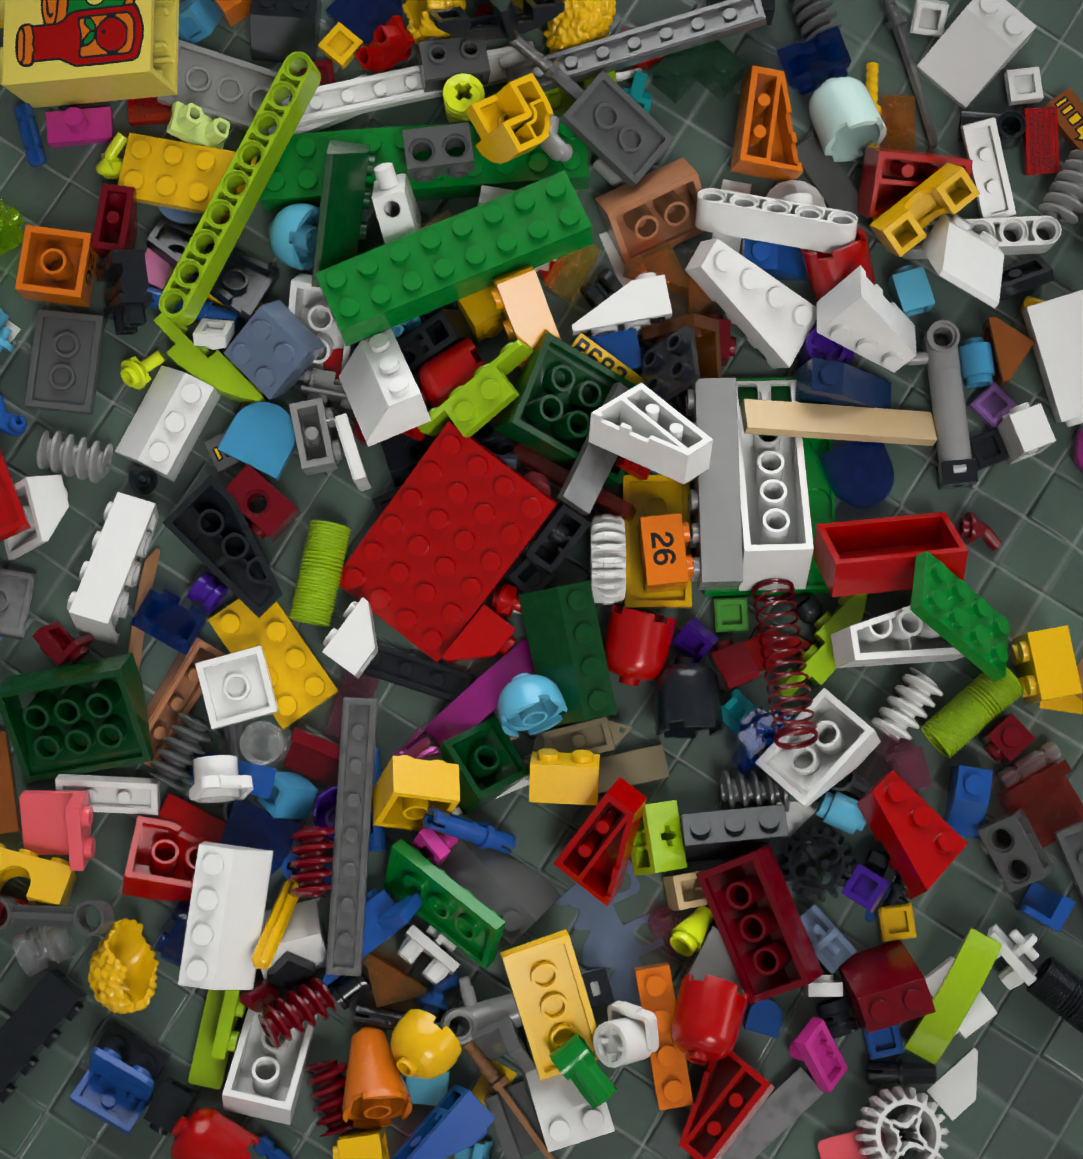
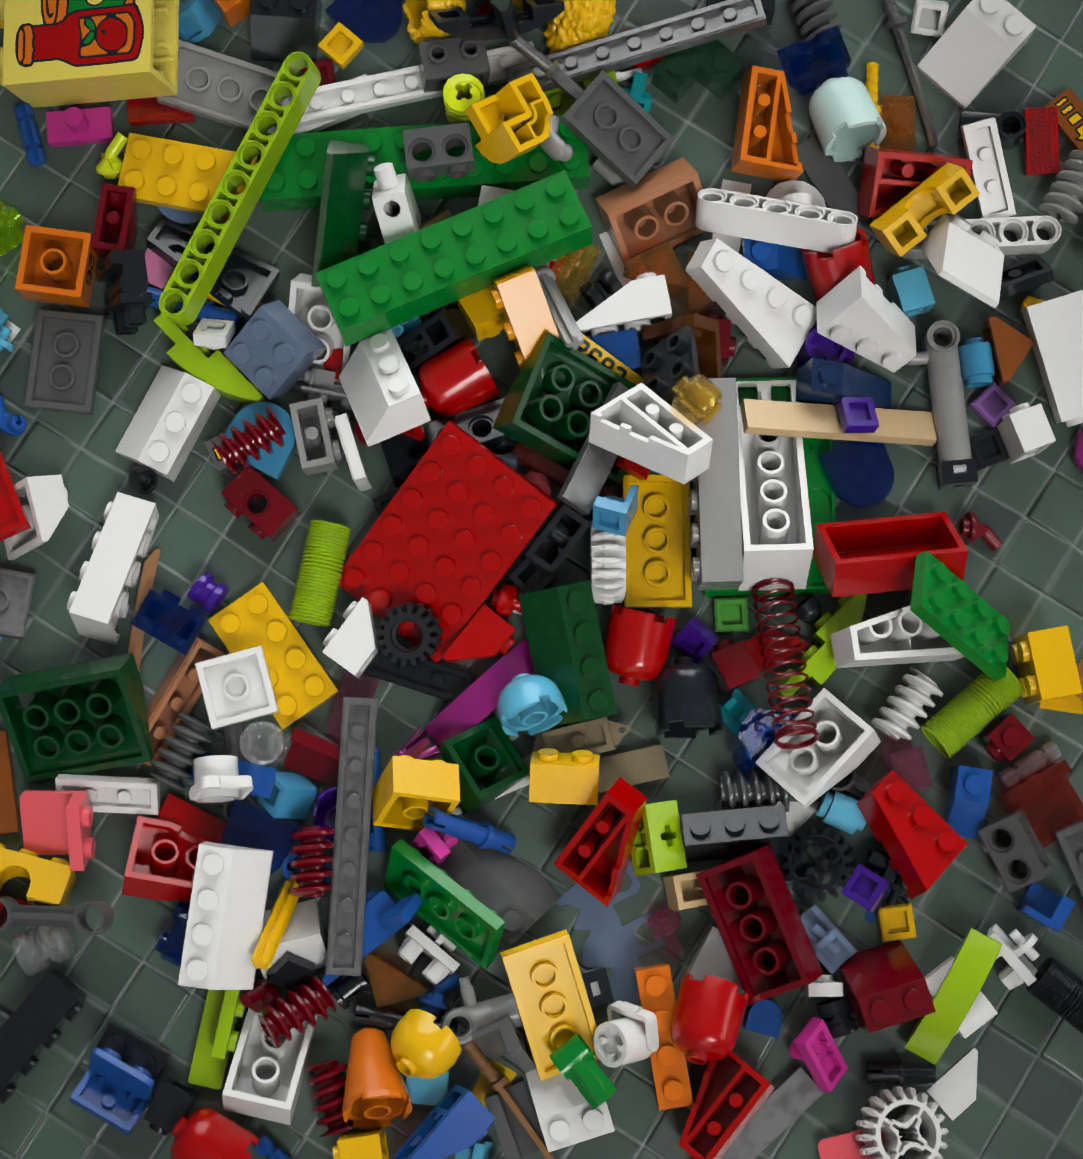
(59, 644): dark red bracket -> none
(74, 458): light grey piece -> none
(123, 969): yellow piece -> none
(136, 373): neon yellow plate -> none
(195, 127): yellowish green hips -> none
(220, 537): black wedge -> none
(250, 440): none -> dark red piece
(295, 235): medium azure cylinder -> none
(389, 45): red hips -> none
(392, 642): none -> black tyre
(482, 397): lime bracket -> none
(559, 310): none -> light grey axle
(614, 513): none -> dark azure panel
(664, 553): orange brick -> none
(691, 932): neon yellow cone -> none
(697, 399): none -> clear yellow head
(857, 415): none -> dark purple plate
(883, 1042): blue tile -> none
(1023, 86): white plate -> none

